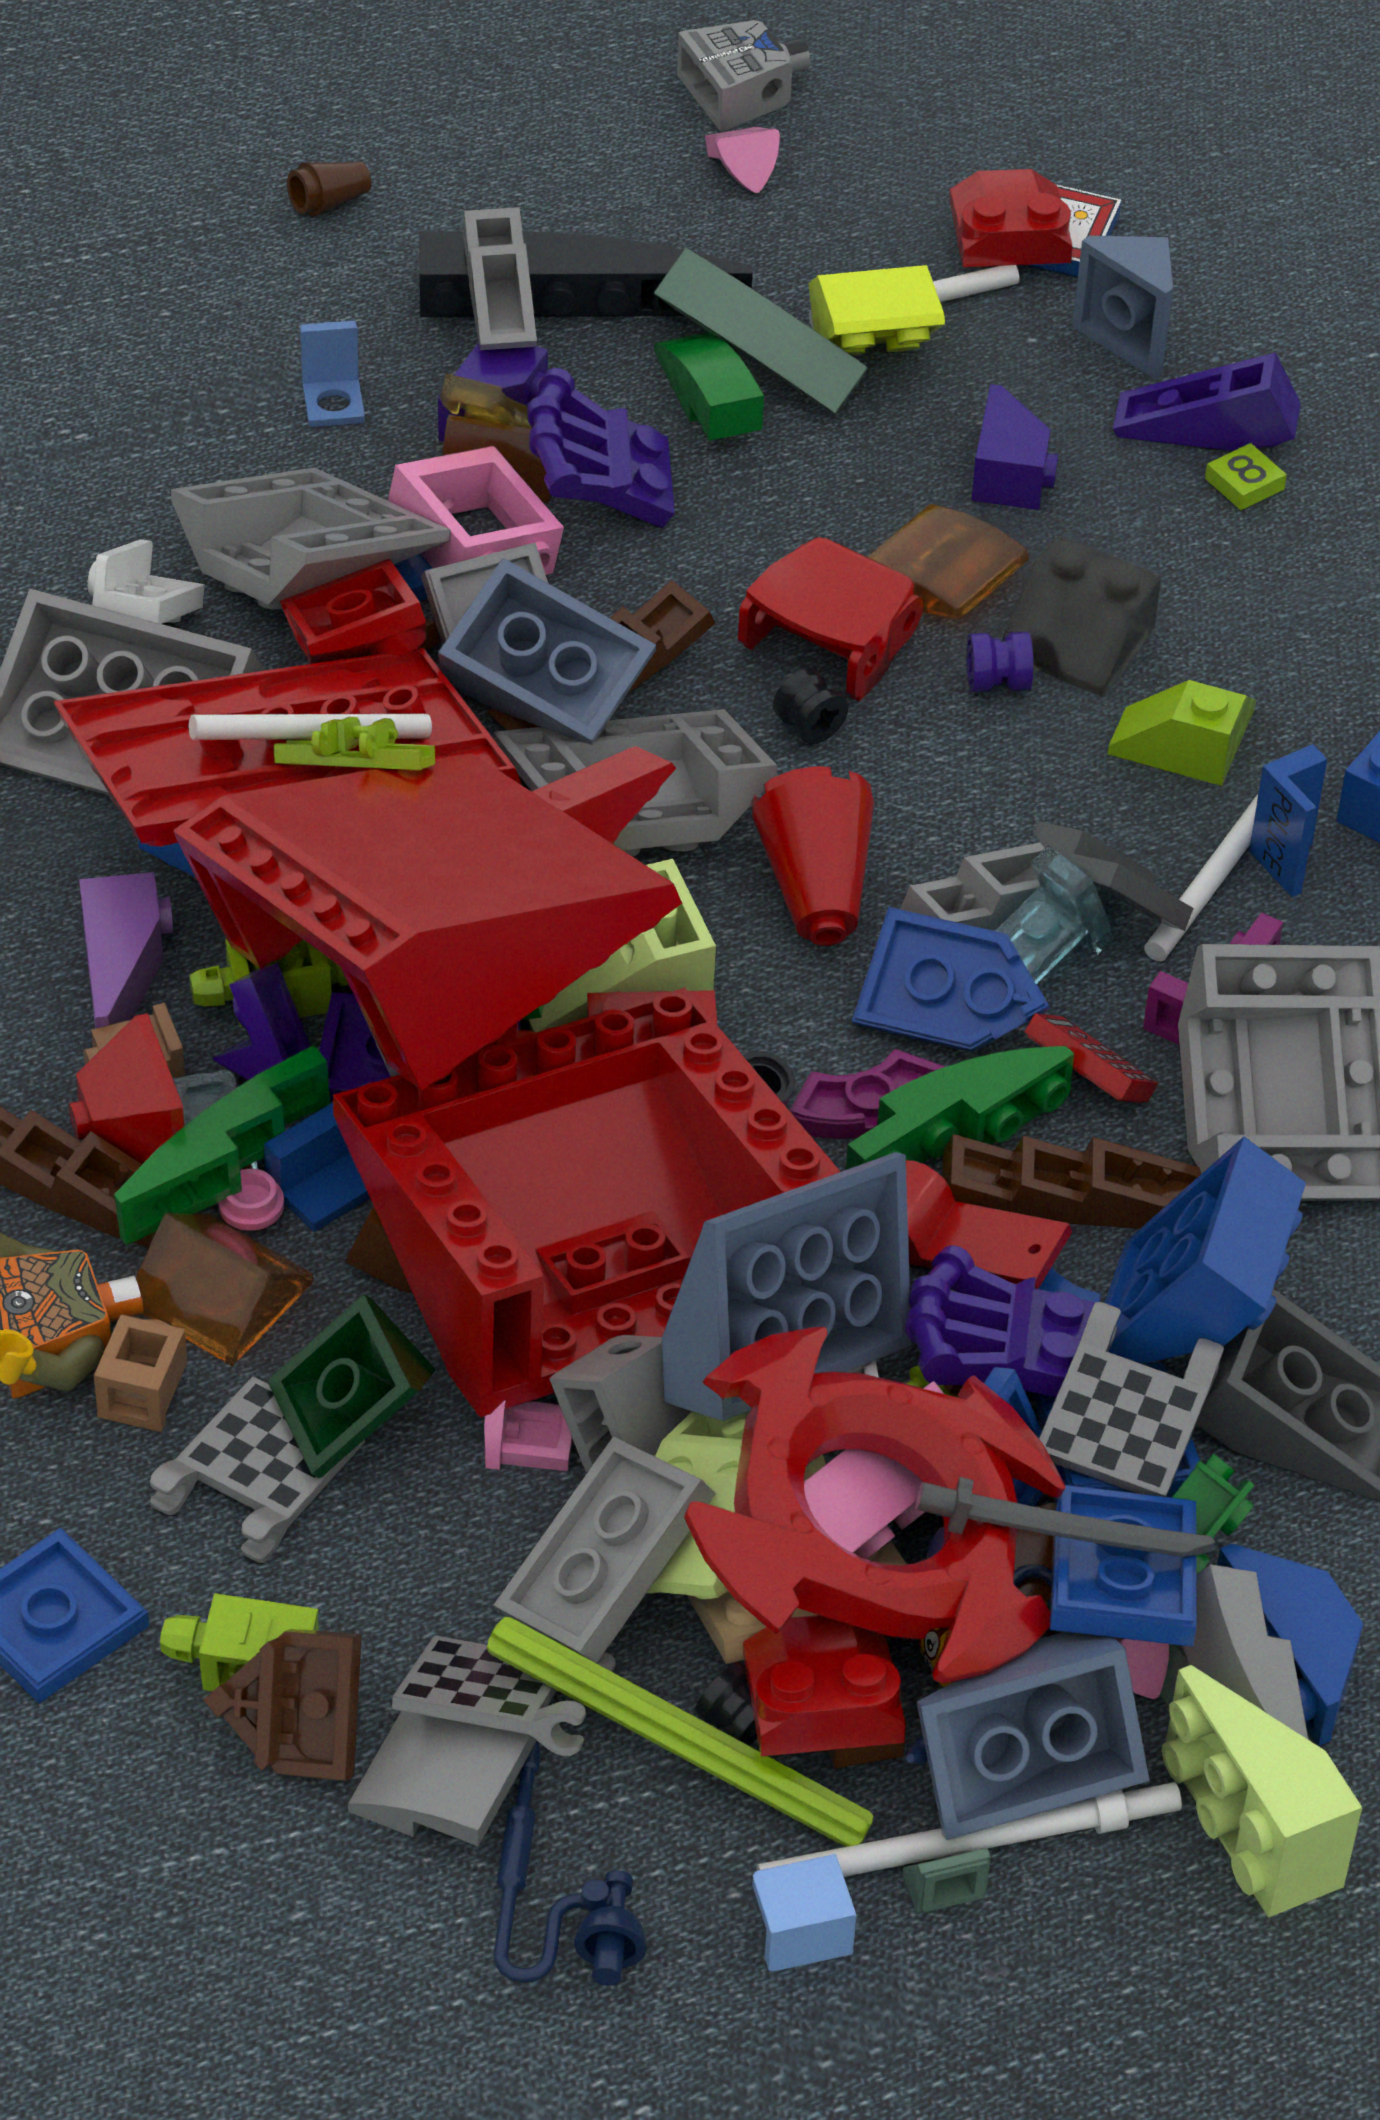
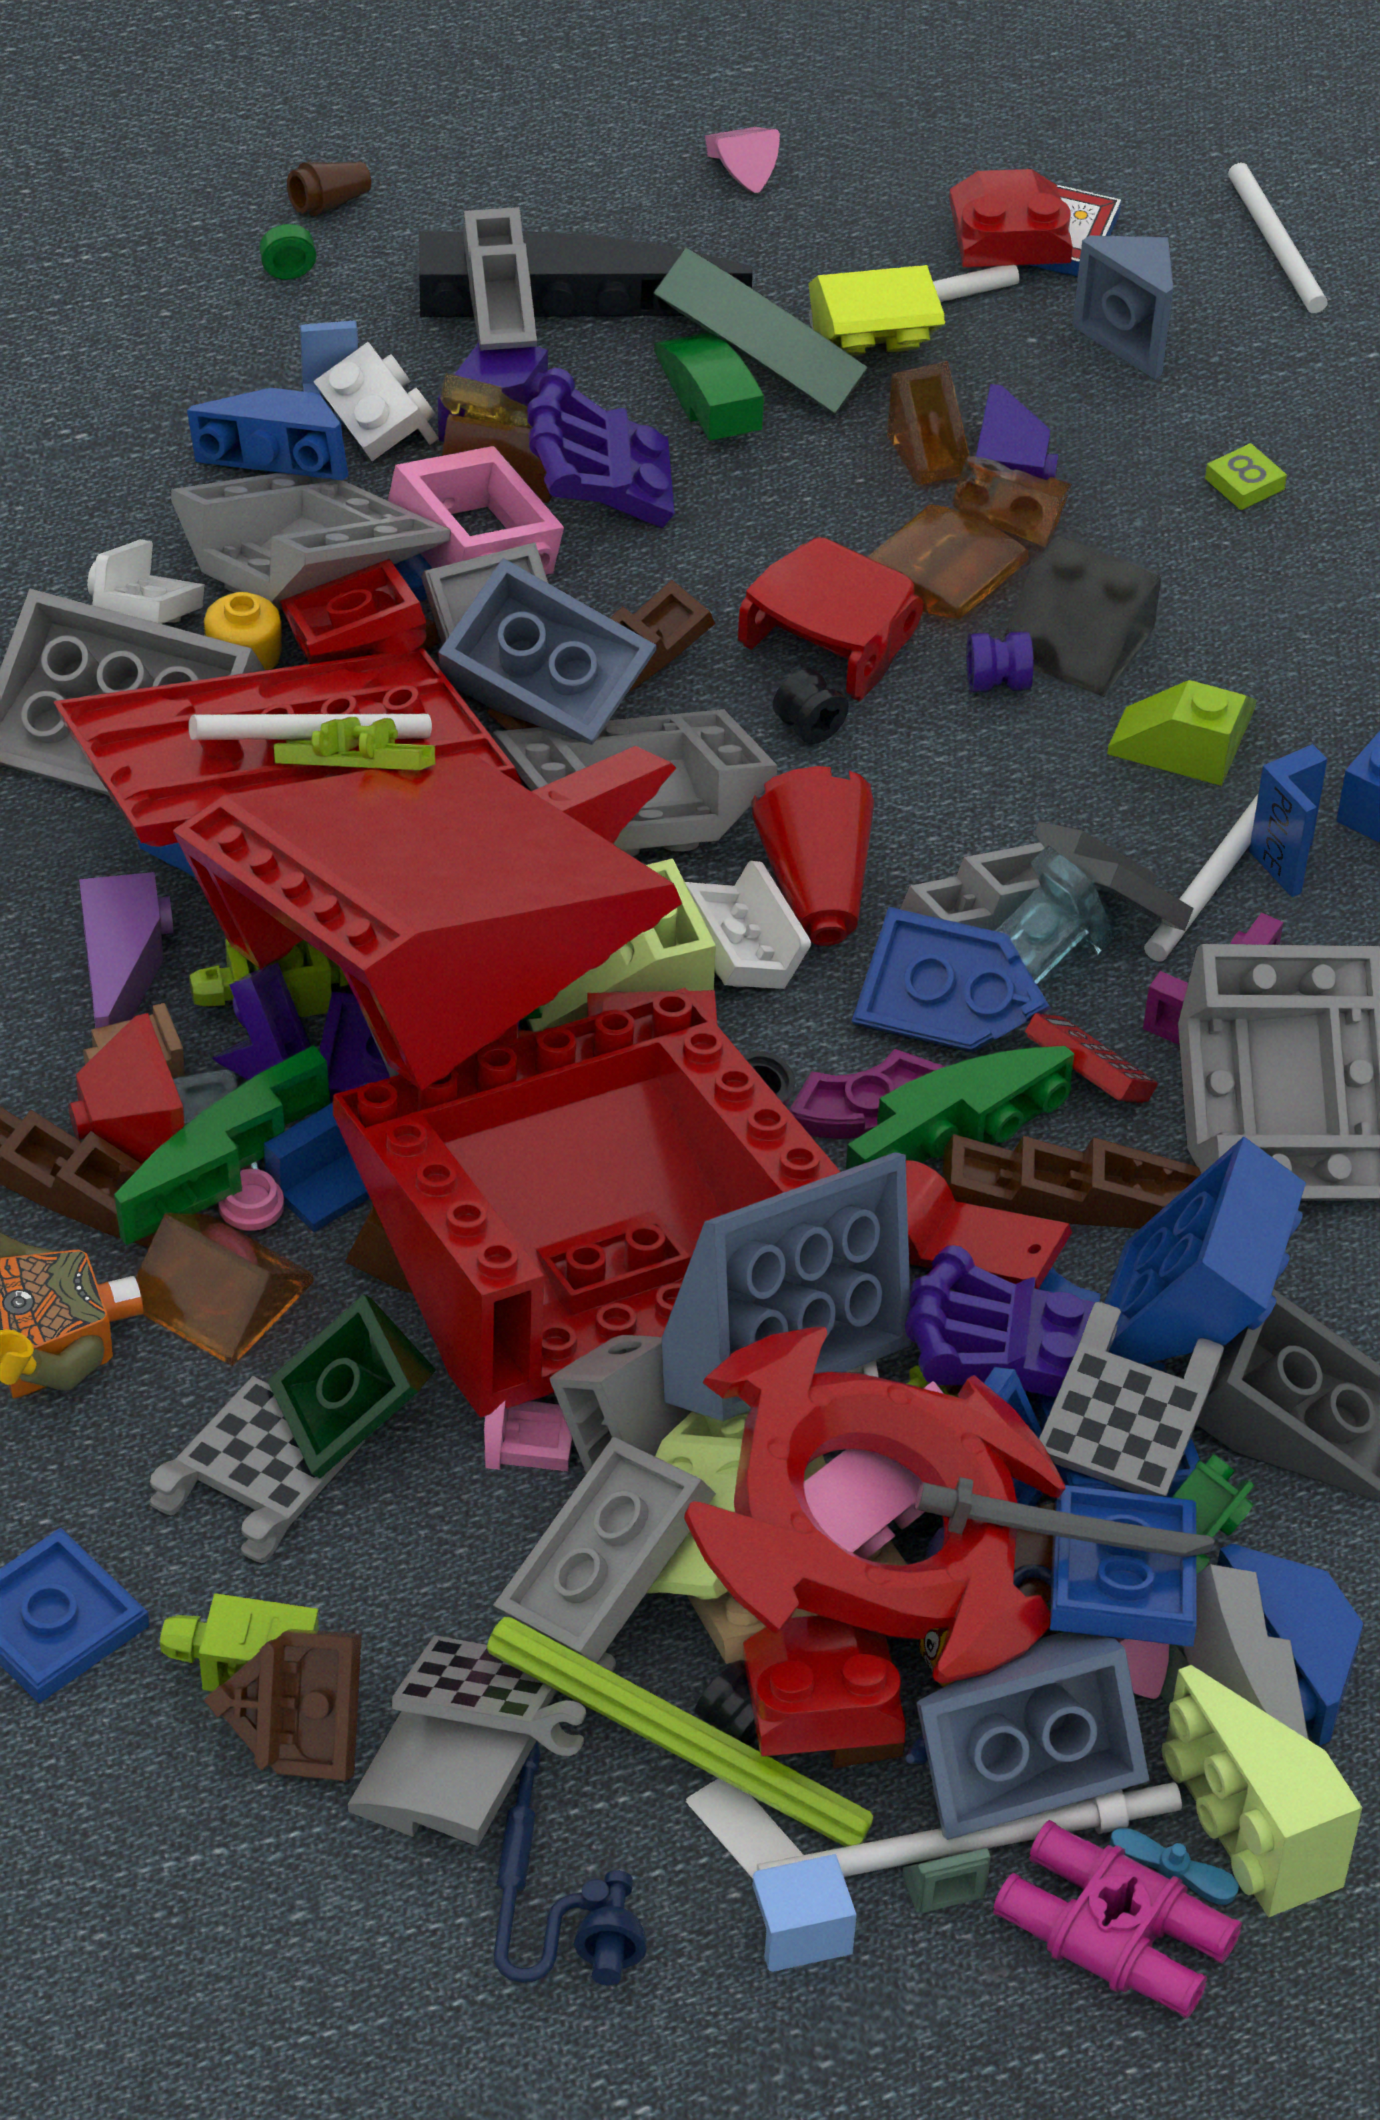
(140, 1372): medium nougat brick -> none
(248, 622): none -> yellow head
(270, 433): none -> blue slope
(287, 251): none -> green tile
(373, 403): none -> white bracket
(738, 70): light grey torso -> none
(741, 1825): none -> white sticker
(752, 929): none -> white bracket
(927, 423): none -> clear orange slope
(1011, 499): none -> clear orange leg
(1123, 1948): none -> dark pink pin
(1204, 1879): none -> dark azure piece
(1214, 407): dark purple slope -> none
(1277, 238): none -> white bar

